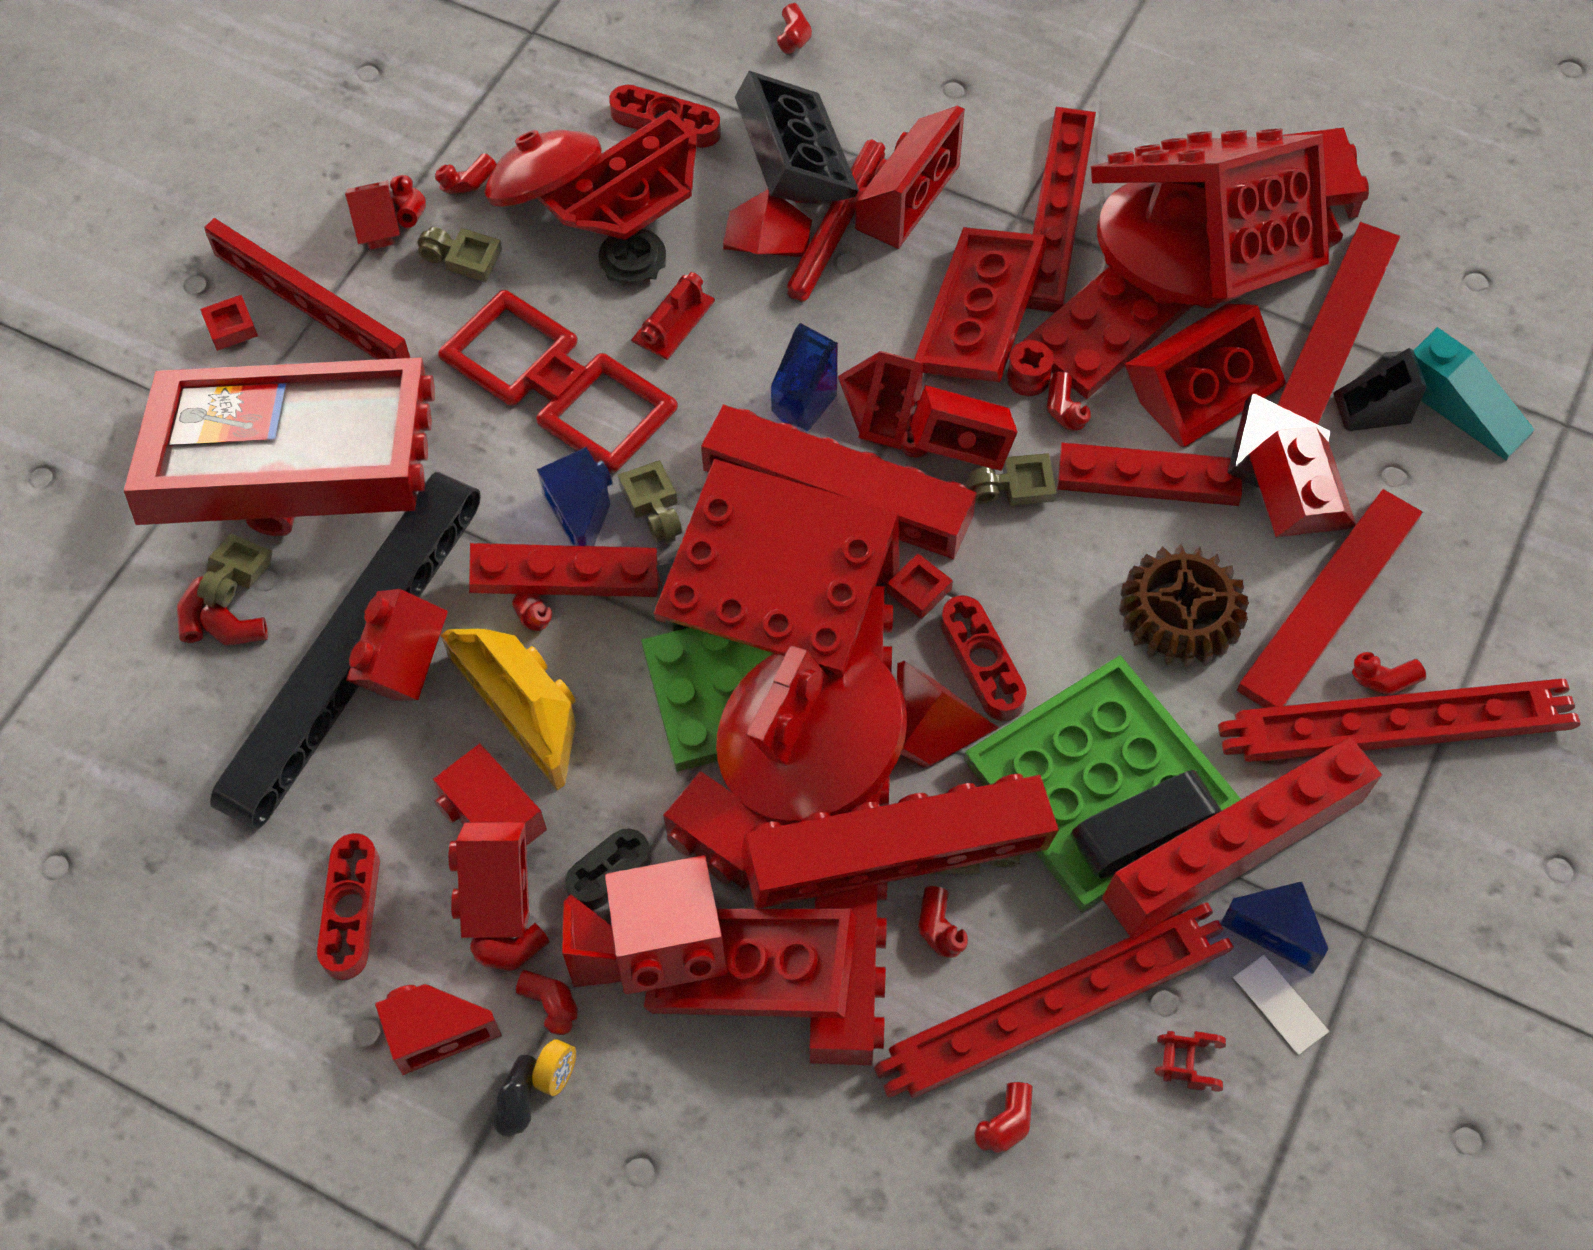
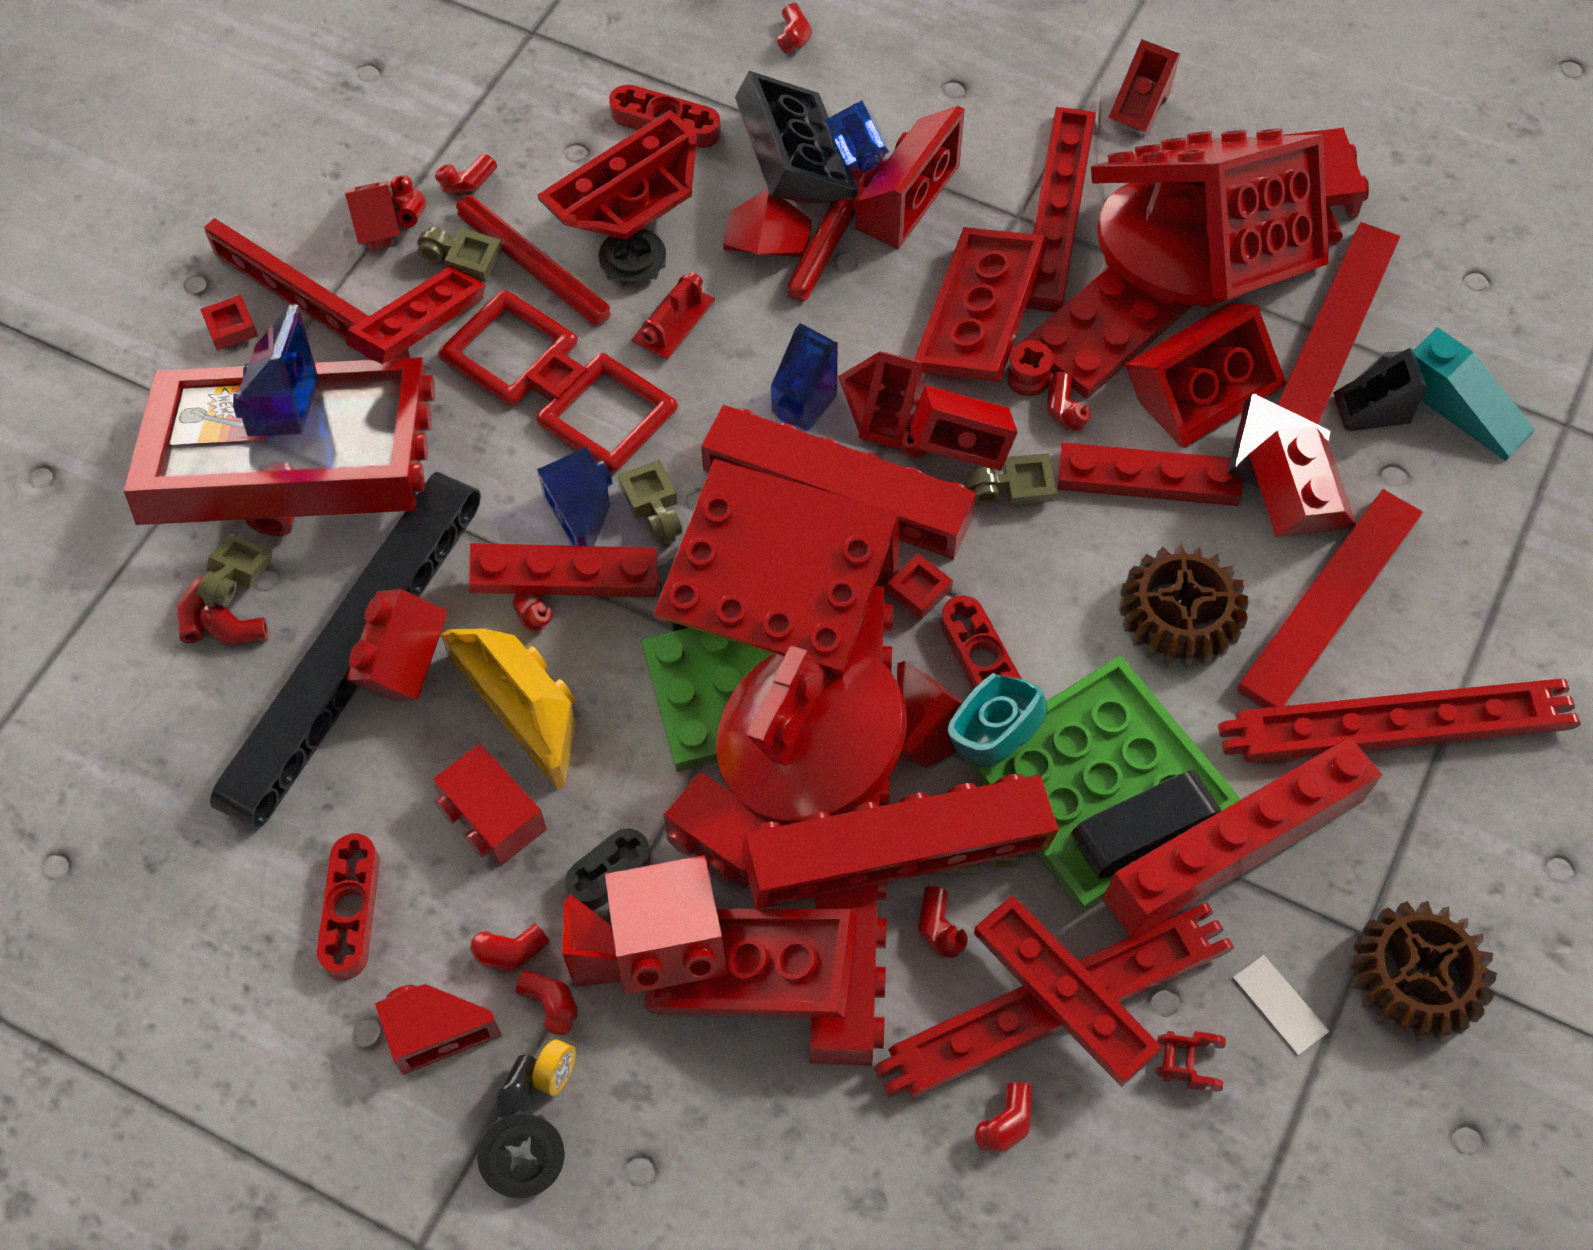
(278, 380): none -> clear blue slope
(415, 315): none -> red plate
(491, 880): red brick -> none
(529, 1176): none -> pearl dark grey gear
(534, 261): none -> red axle
(540, 165): red dish -> none
(858, 137): none -> clear blue slope
(997, 719): none -> teal piece
(1067, 990): none -> red plate
(1145, 86): none -> red slope
(1281, 923): clear blue slope -> none
(1388, 681): red arm -> none
(1406, 934): none -> reddish brown gear

